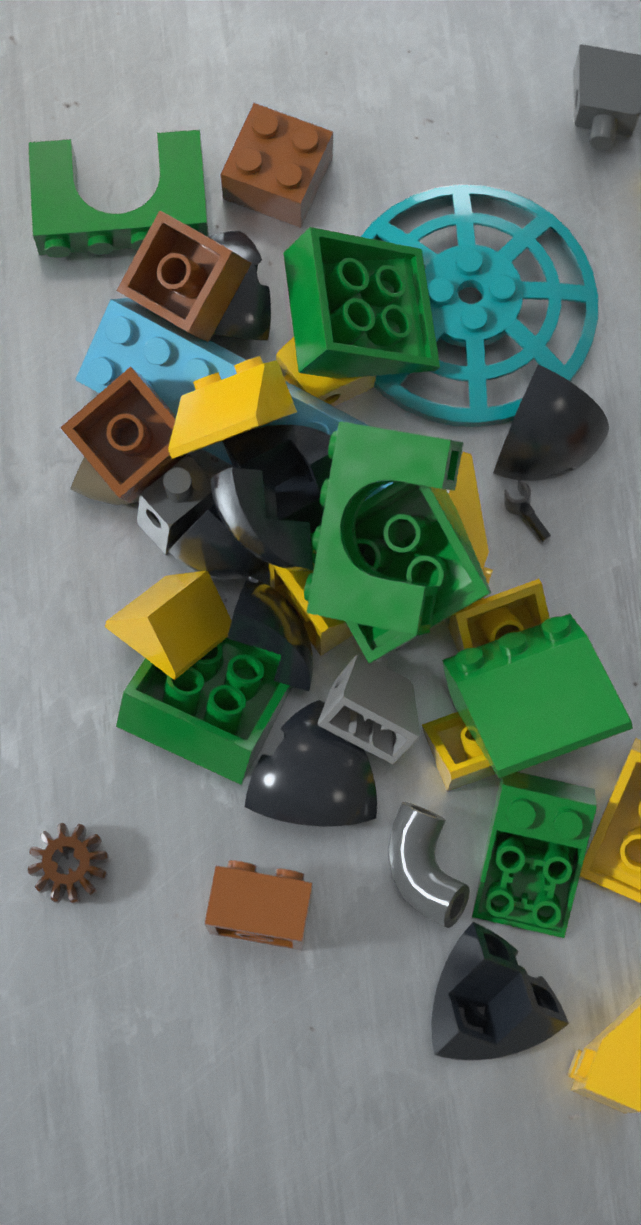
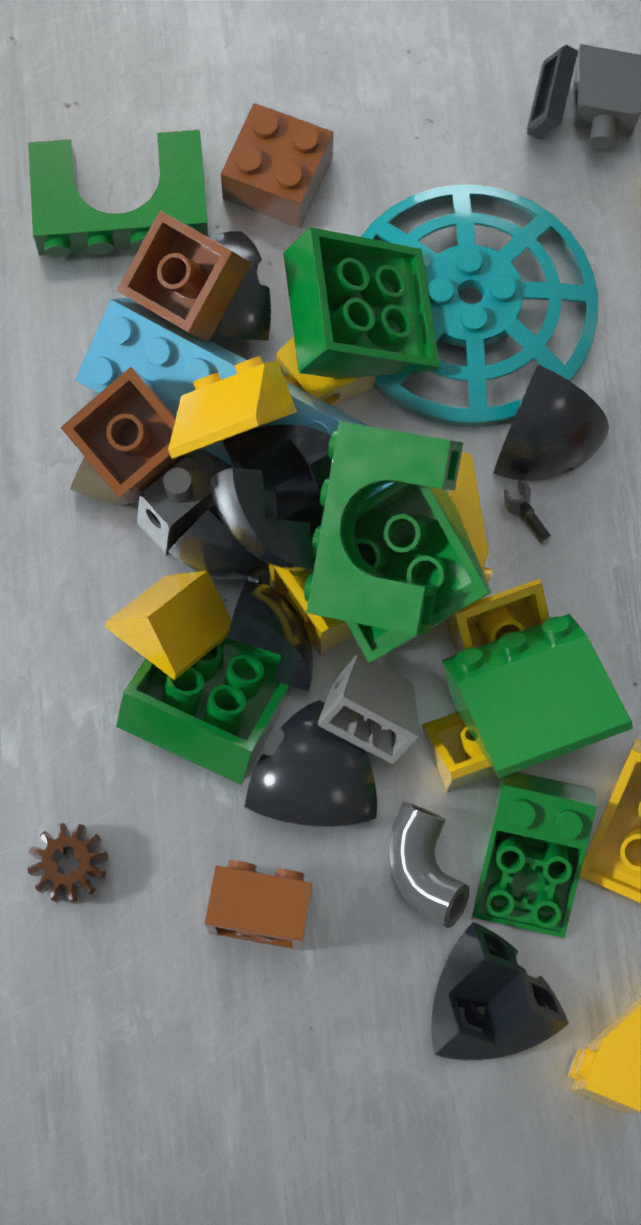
(552, 92): none -> black tile

